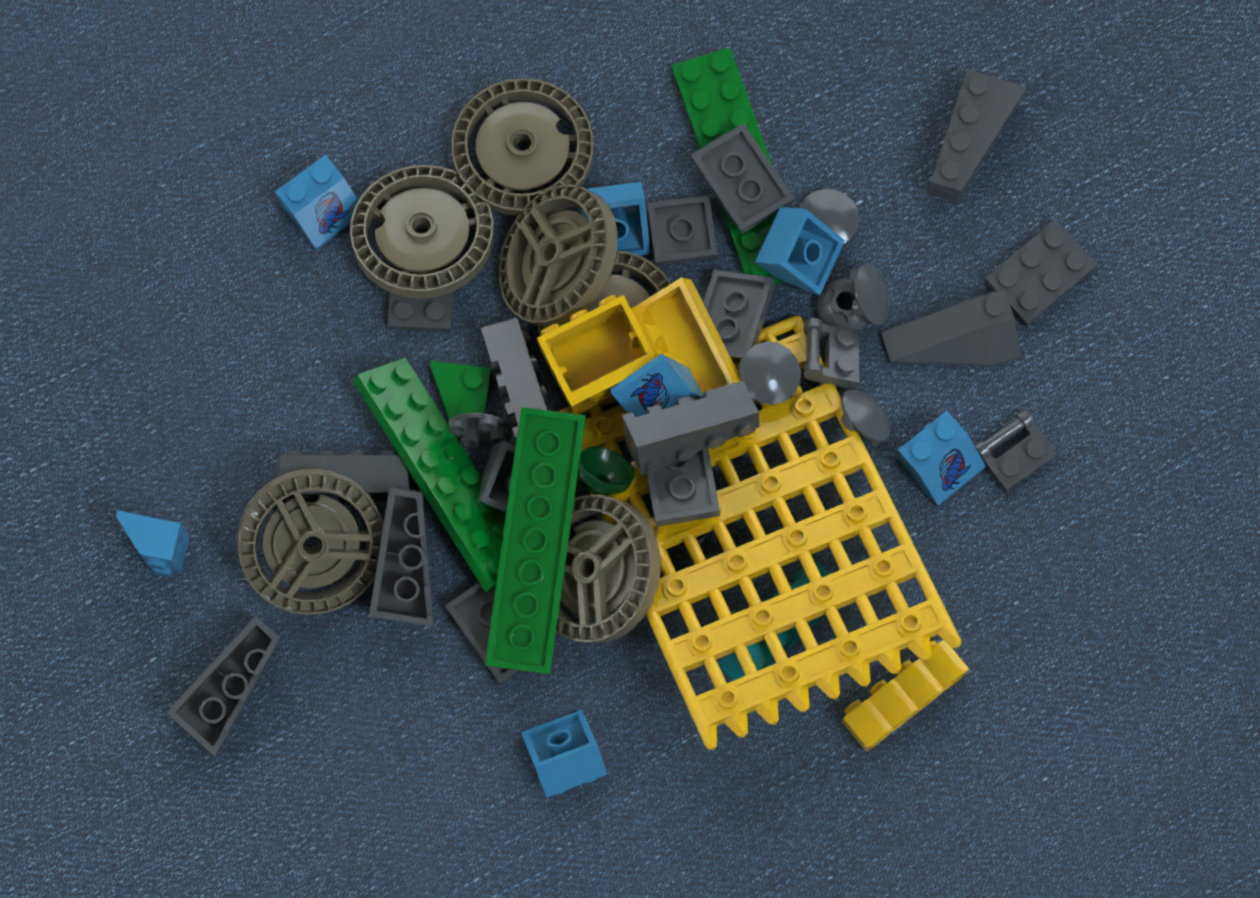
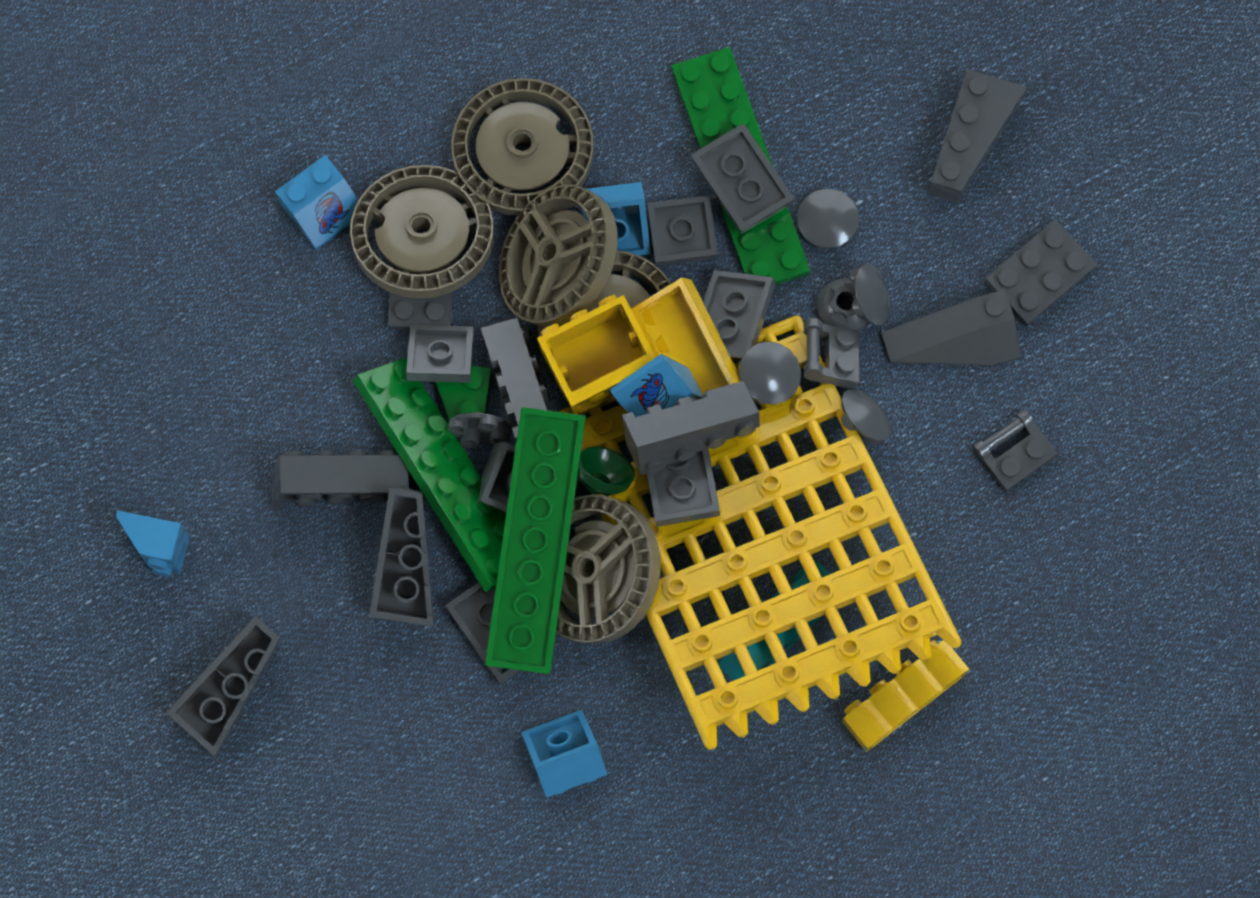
(296, 522): dark tan piece -> none
(440, 353): none -> dark grey plate
(800, 250): dark azure slope -> none
(941, 458): dark azure slope -> none

